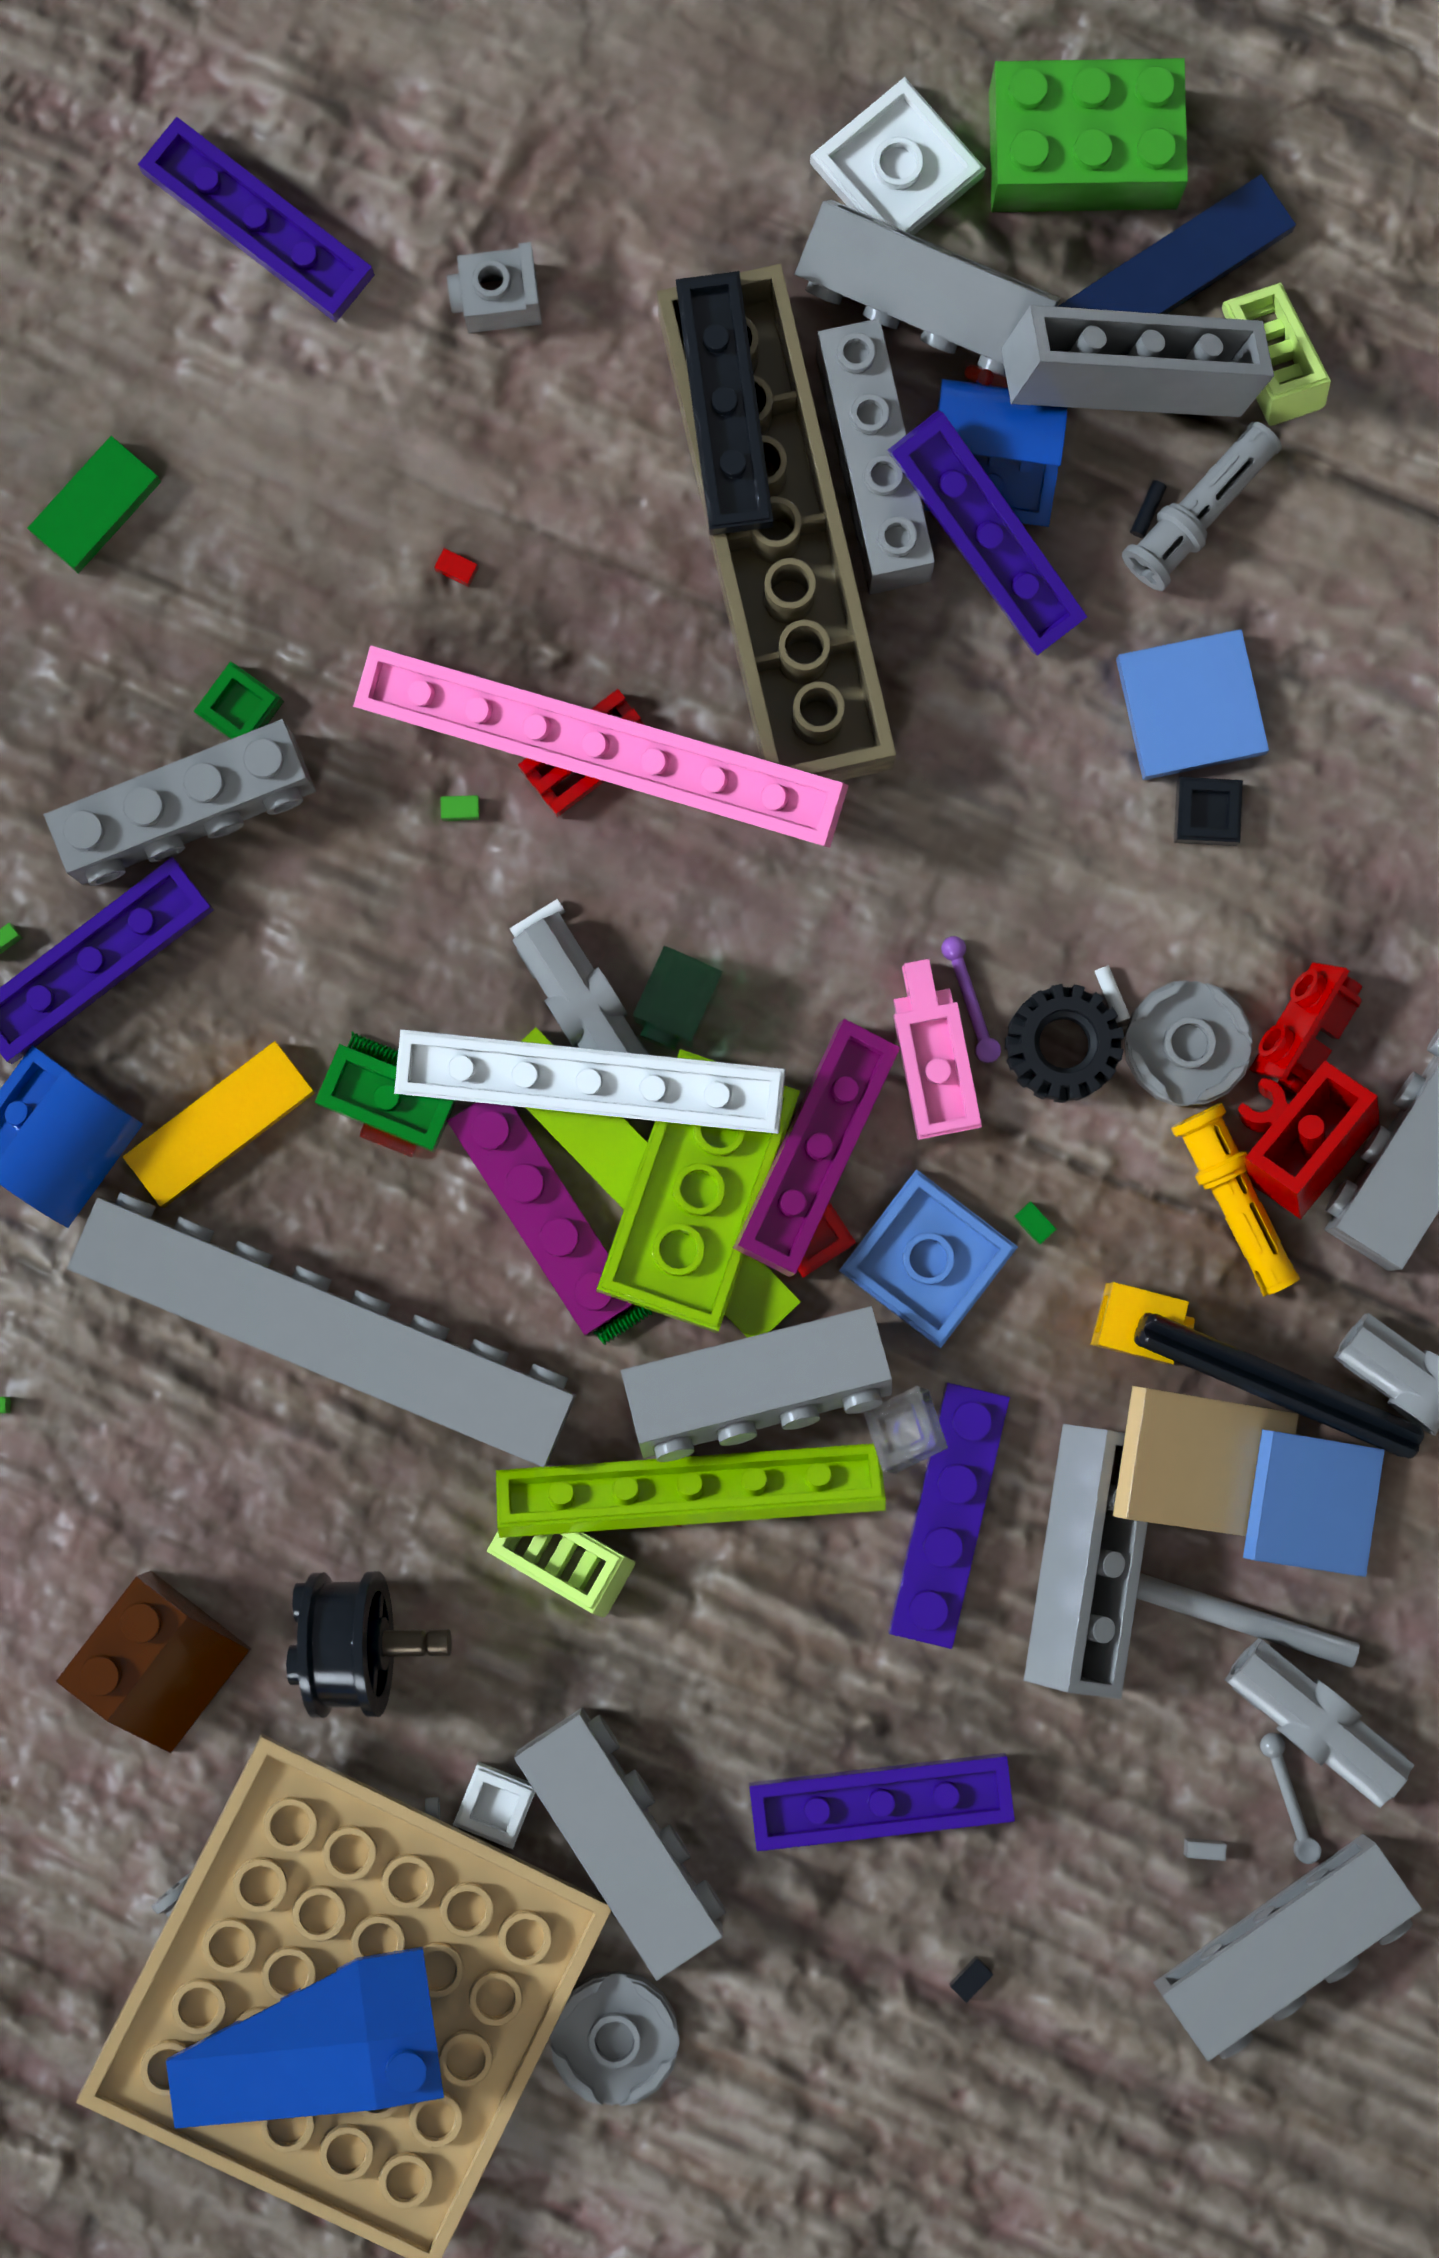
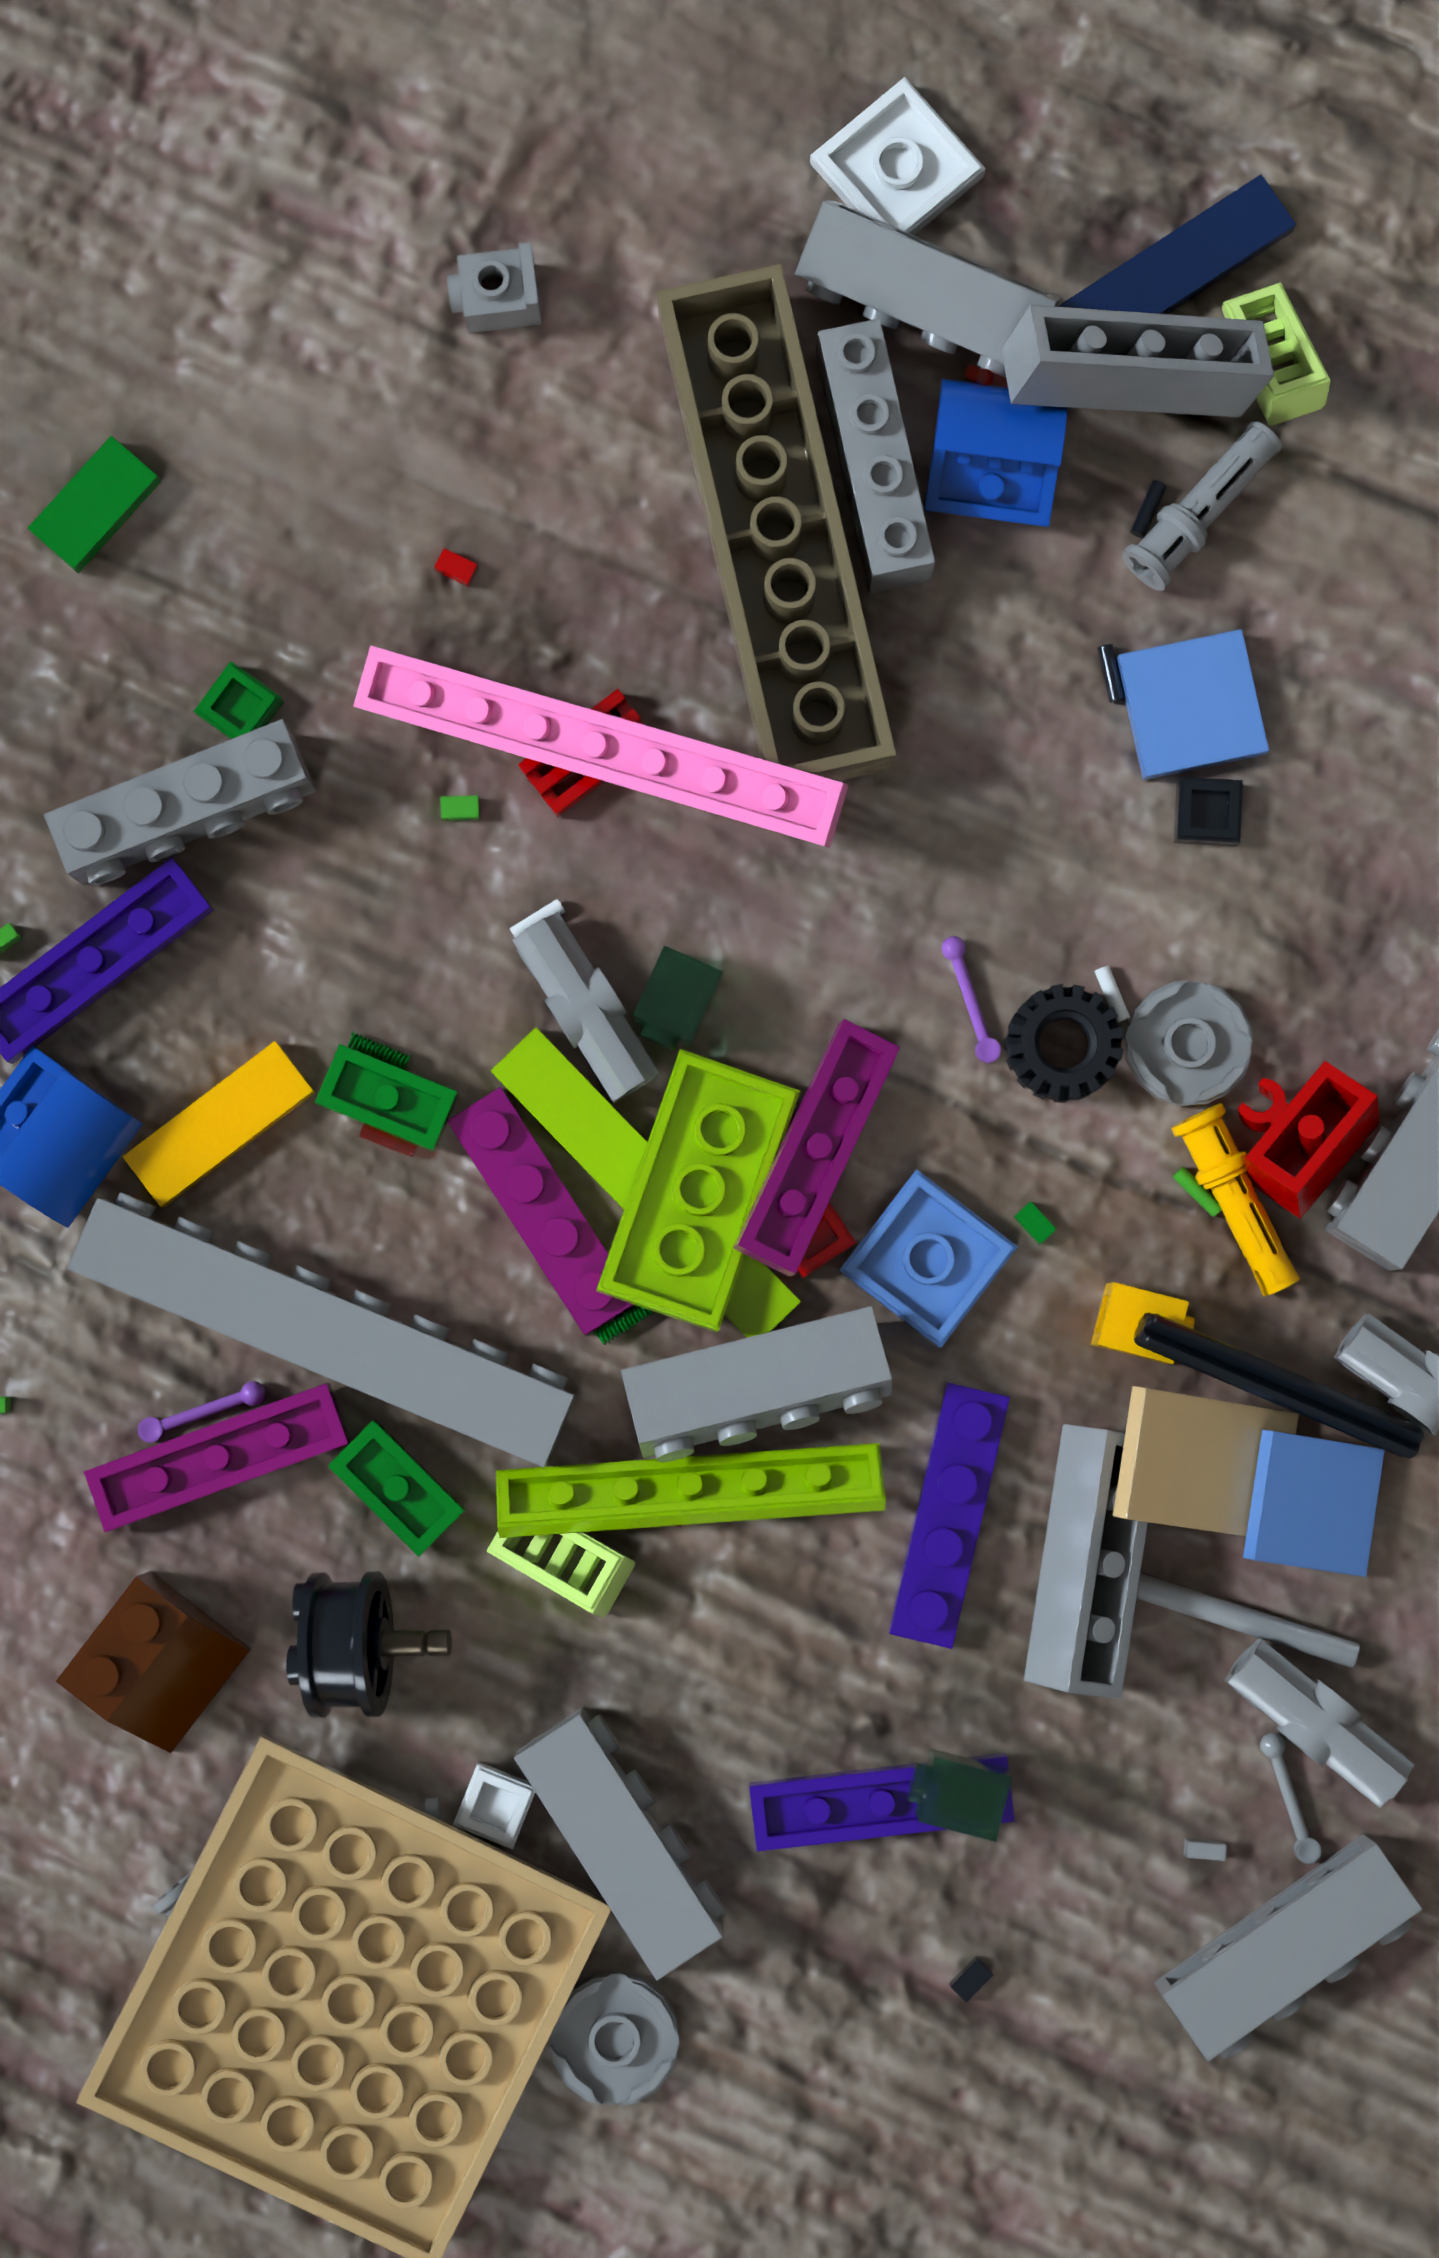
(154, 1428): none -> medium lavender hinge
(217, 1457): none -> magenta plate
(256, 219): dark purple plate -> none
(322, 2050): blue wedge -> none
(396, 1487): none -> green plate
(590, 1081): white tile -> none
(724, 403): black tile -> none
(905, 1430): clear plate -> none
(934, 1056): bright pink hinge -> none
(960, 1794): none -> clear green brick
(987, 532): dark purple plate -> none
(1088, 135): bright green brick -> none
(1111, 673): none -> black piece
(1202, 1196): none -> bright green piece
(1319, 1000): red hinge -> none

